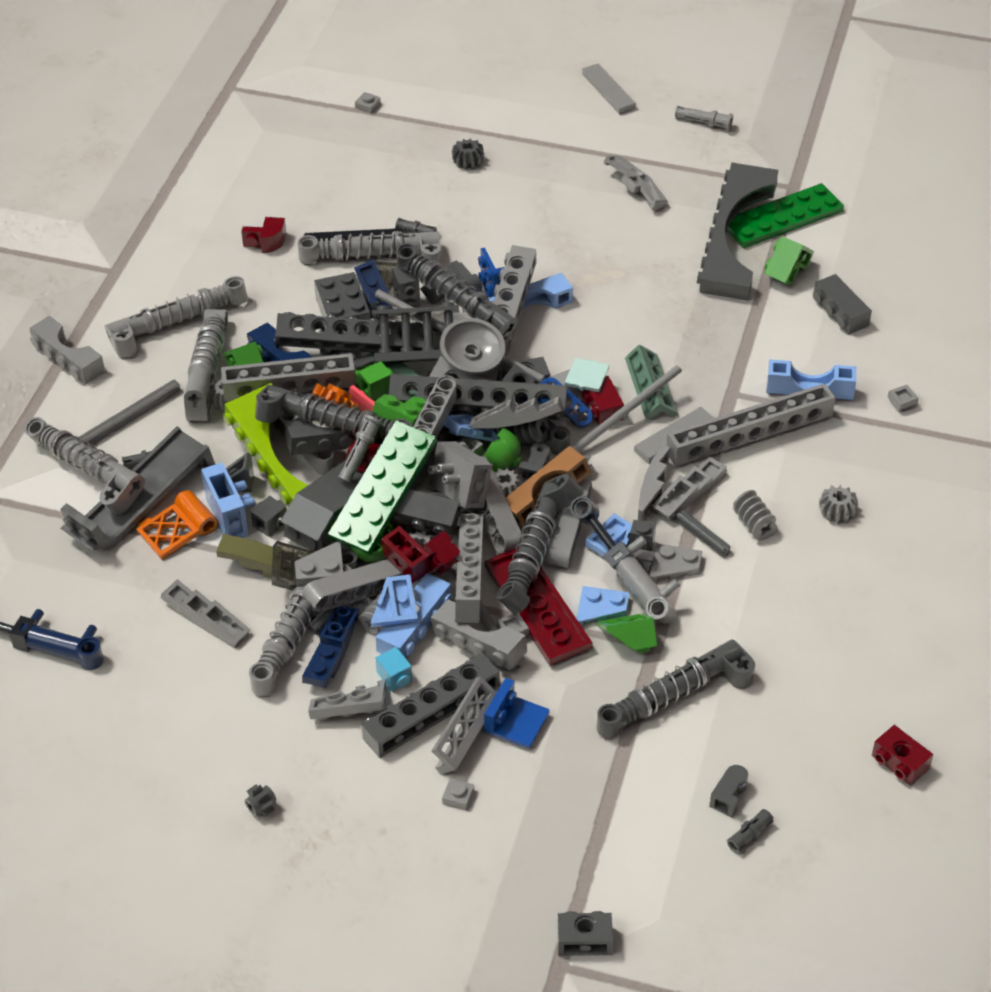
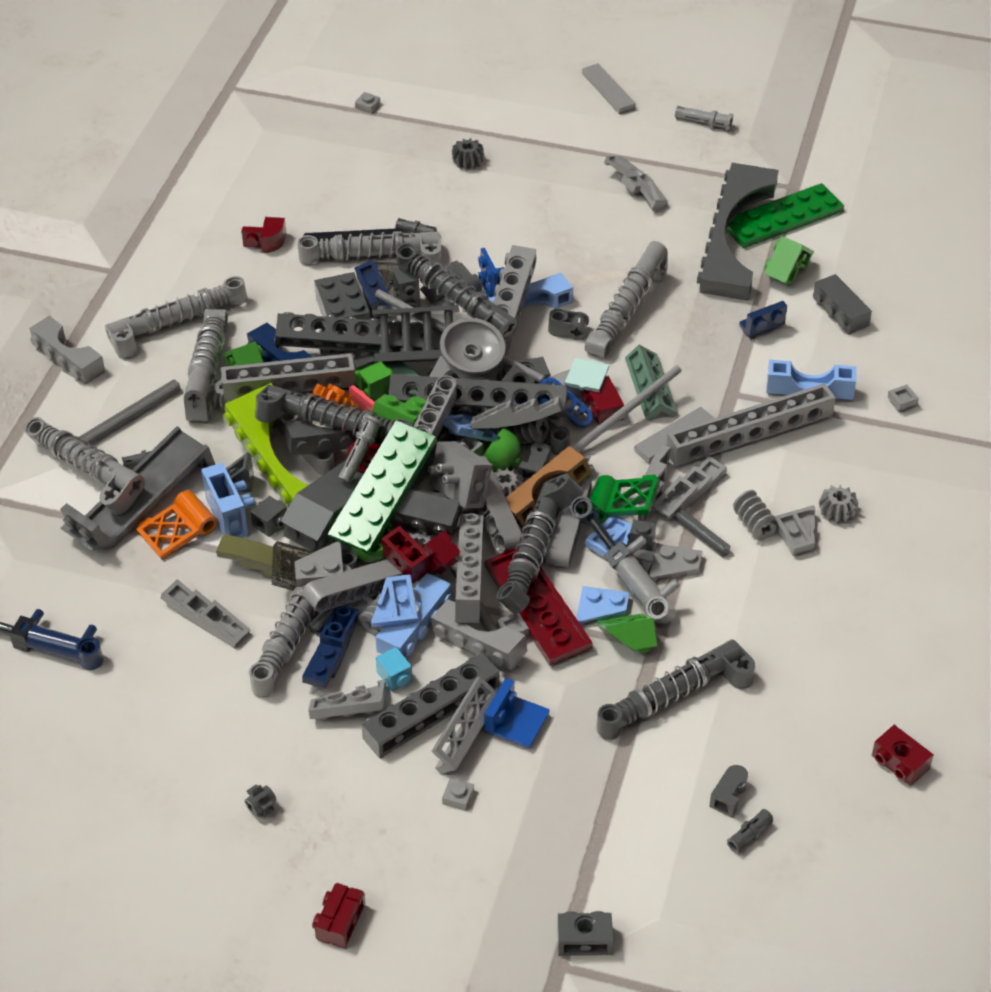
(339, 915): none -> dark red brick
(565, 323): none -> dark grey piece
(607, 496): none -> green piece
(650, 266): none -> light grey piece
(764, 319): none -> dark blue bracket
(797, 529): none -> light grey wing

